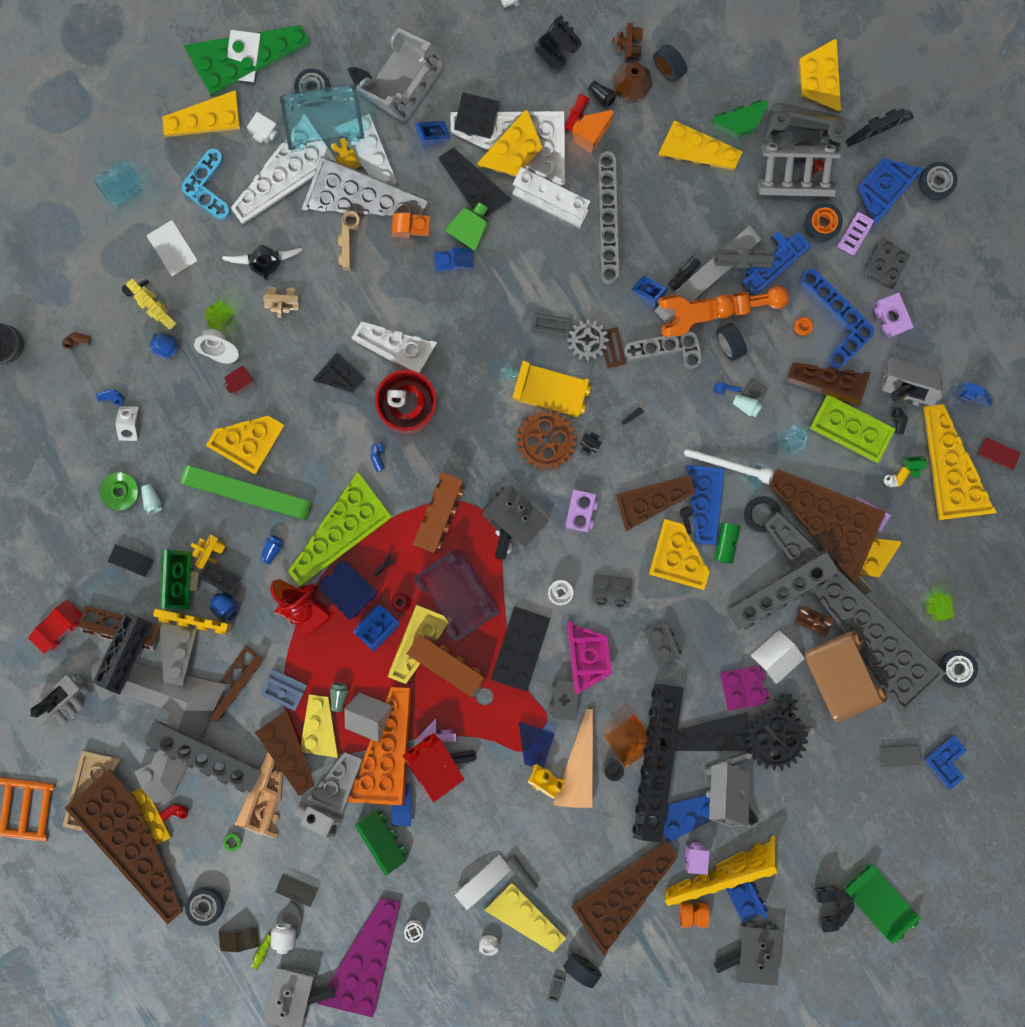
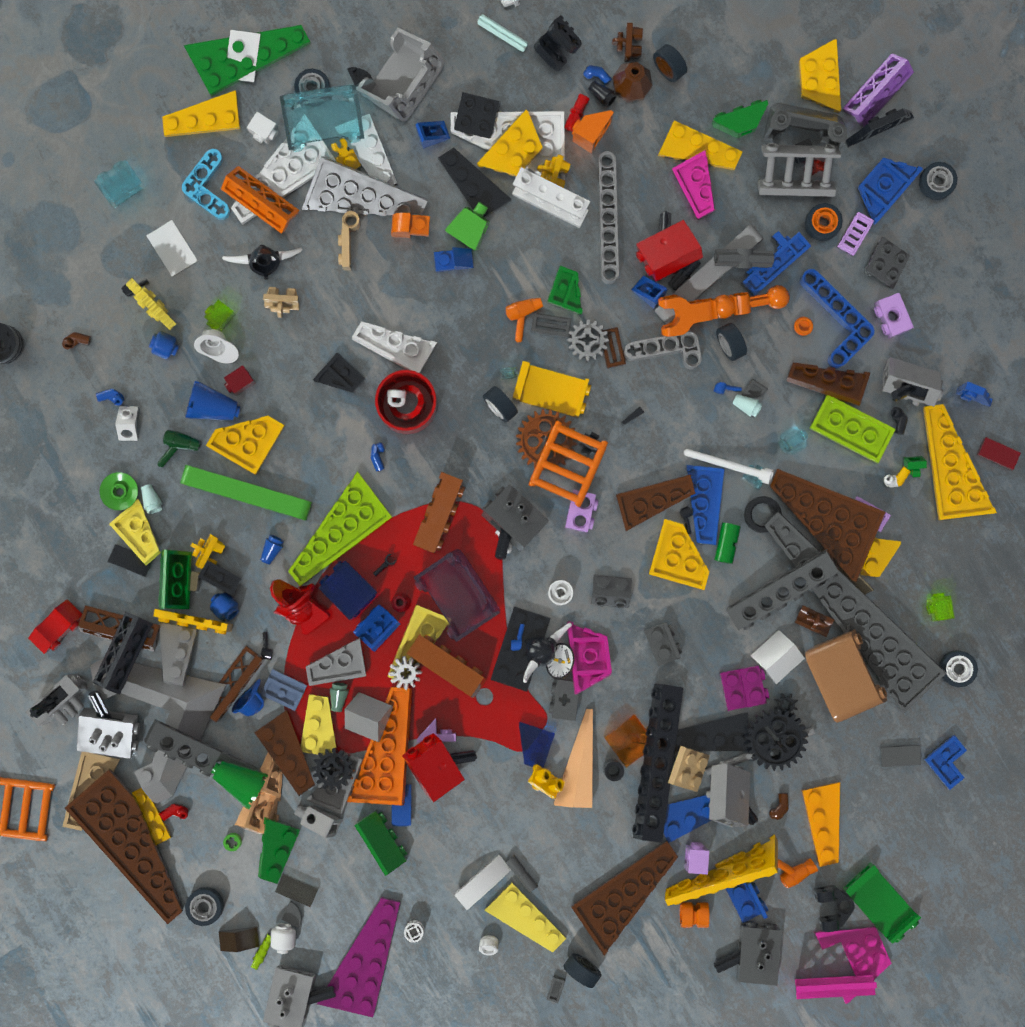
(106, 731): none -> piece
(136, 532): none -> light yellow wing
(177, 440): none -> dark green piece
(210, 404): none -> blue cone
(239, 781): none -> green cone
(250, 701): none -> blue piece
(256, 200): none -> orange fence
(266, 653): none -> black hand
(277, 846): none -> green wing
(332, 776): none -> black gear
(338, 665): none -> light grey wing
(400, 668): none -> white gear
(500, 404): none -> black wheel
(502, 33): none -> light aqua axle
(517, 644): none -> blue hand
(519, 310): none -> orange piece
(541, 650): none -> black helmet
(552, 168): none -> yellow hips
(562, 662): none -> white sticker
(566, 291): none -> green wing
(592, 463): none -> orange bar
(597, 72): none -> blue arm
(668, 249): none -> red piece
(688, 769): none -> tan plate
(696, 184): none -> dark pink wing
(782, 808): none -> reddish brown arm
(796, 874): none -> orange piece
(823, 815): none -> light orange wing
(835, 987): none -> dark pink fence
(862, 948): none -> dark pink wing
(882, 90): none -> medium lavender fence

